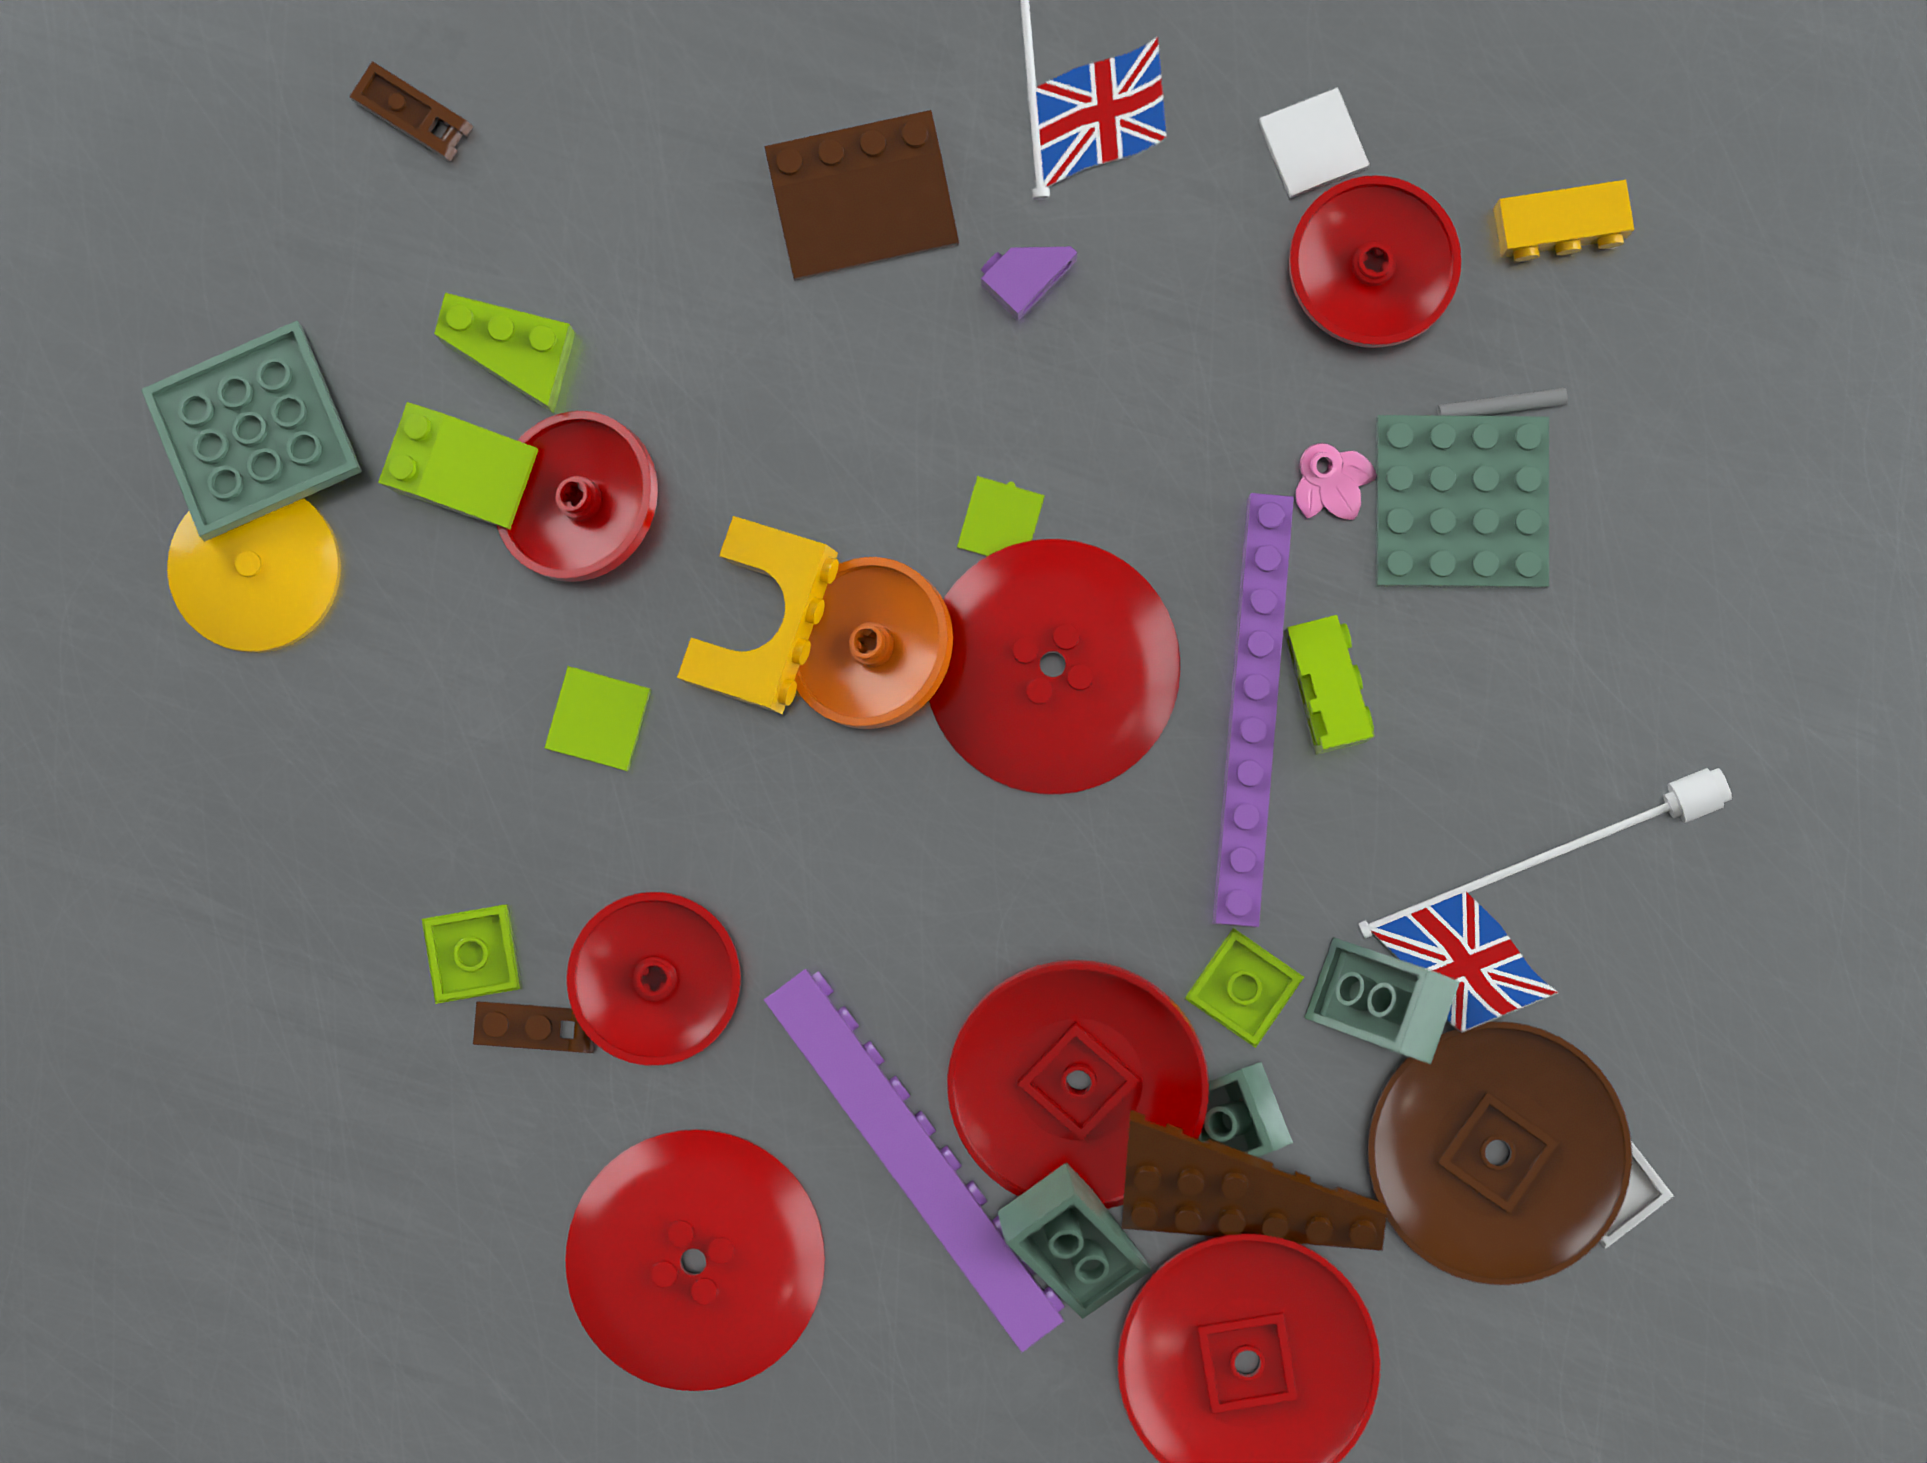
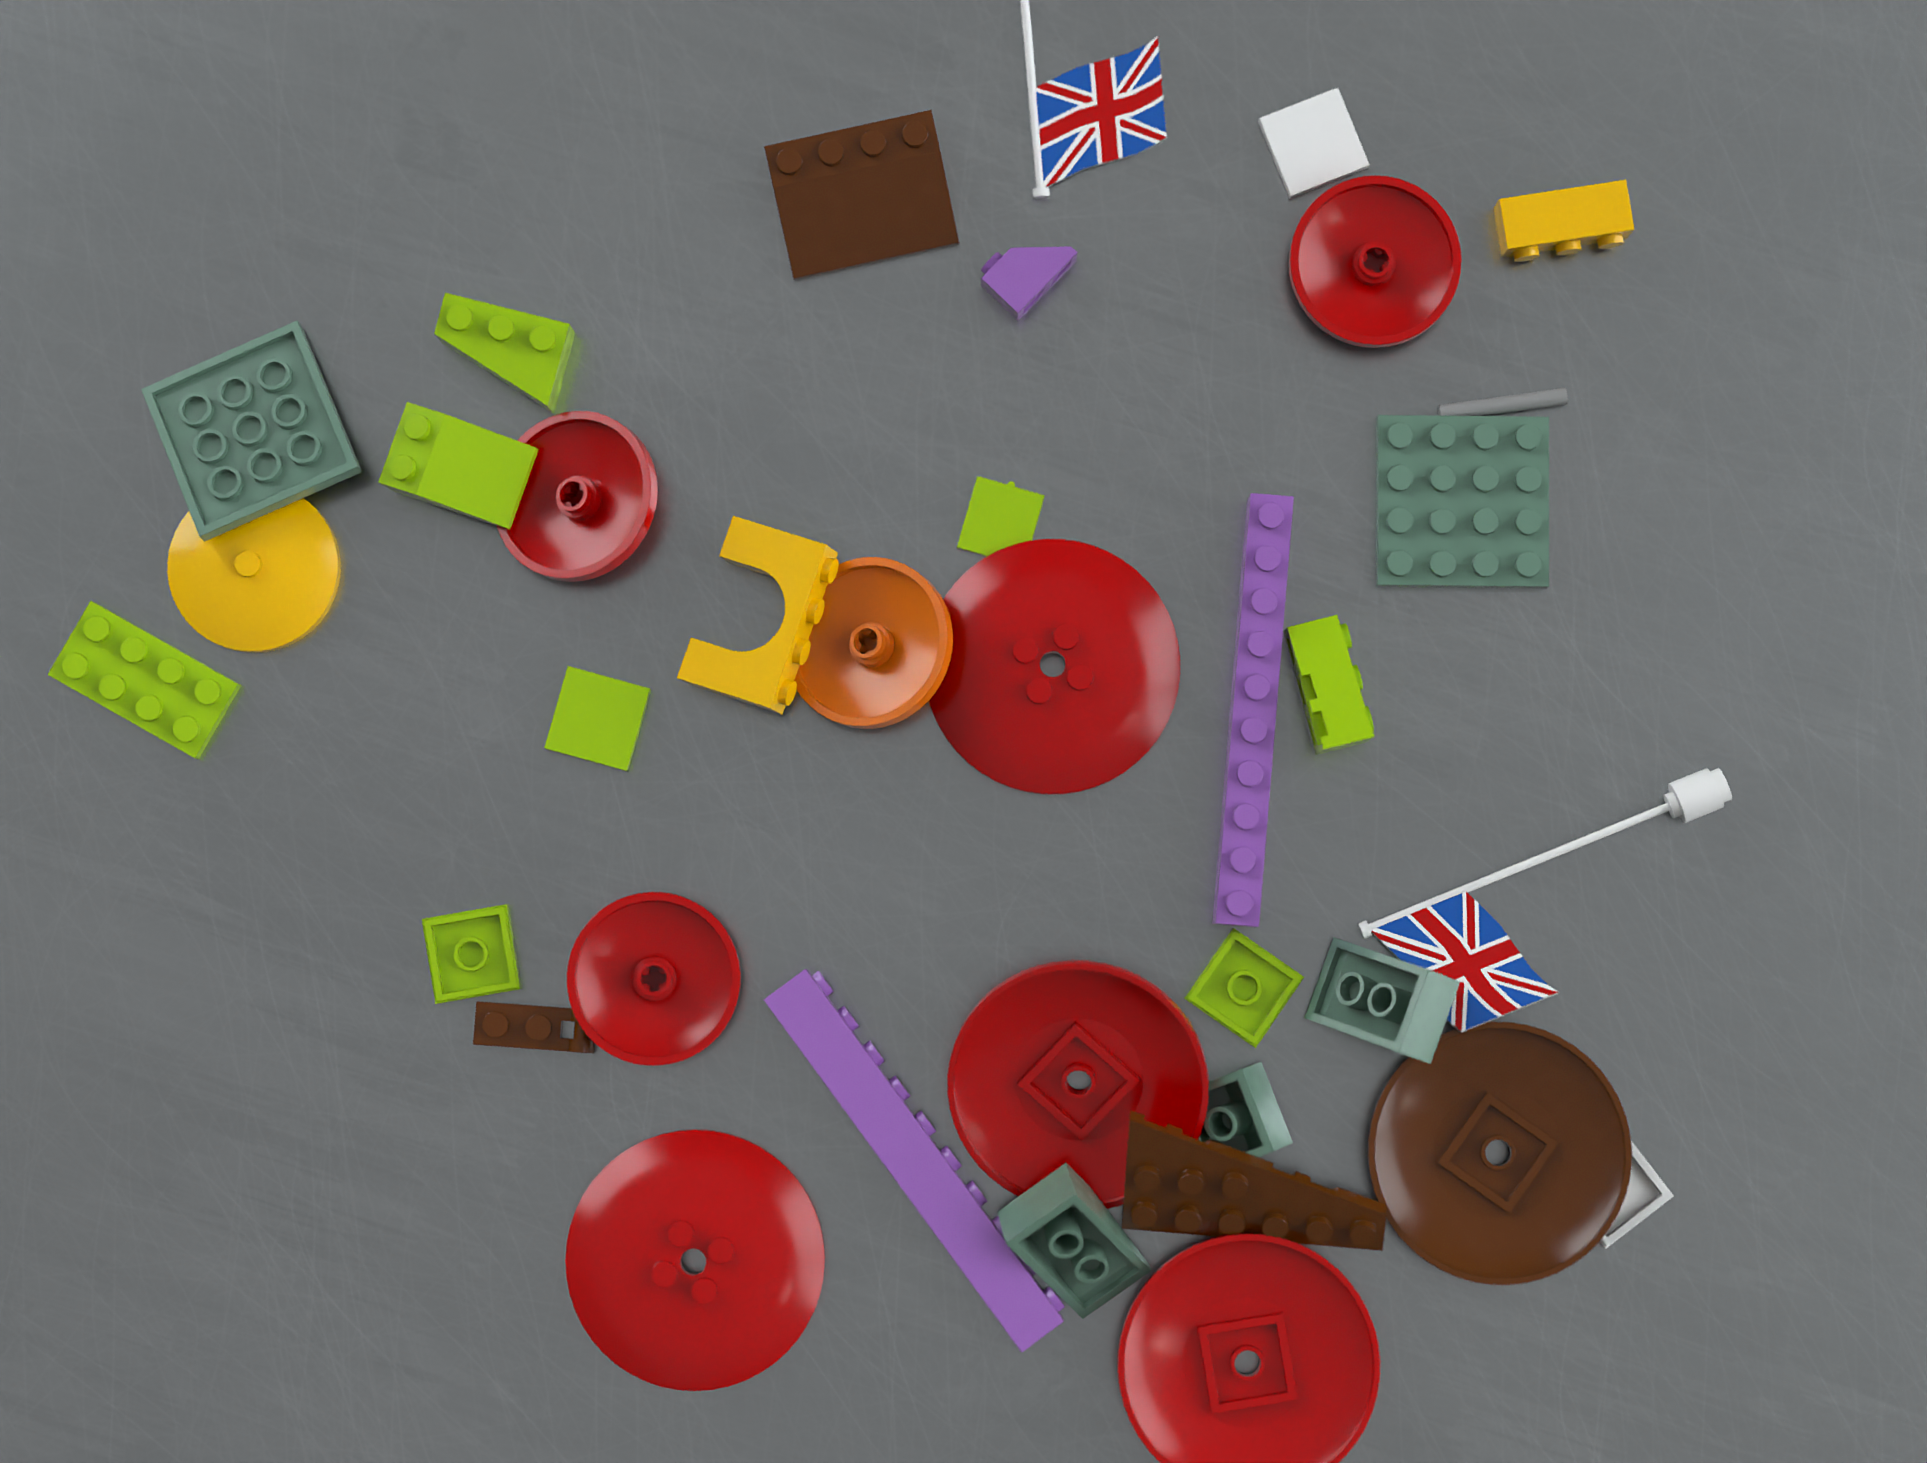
(144, 680): none -> lime plate
(409, 110): reddish brown plate -> none
(1336, 487): bright pink plate -> none

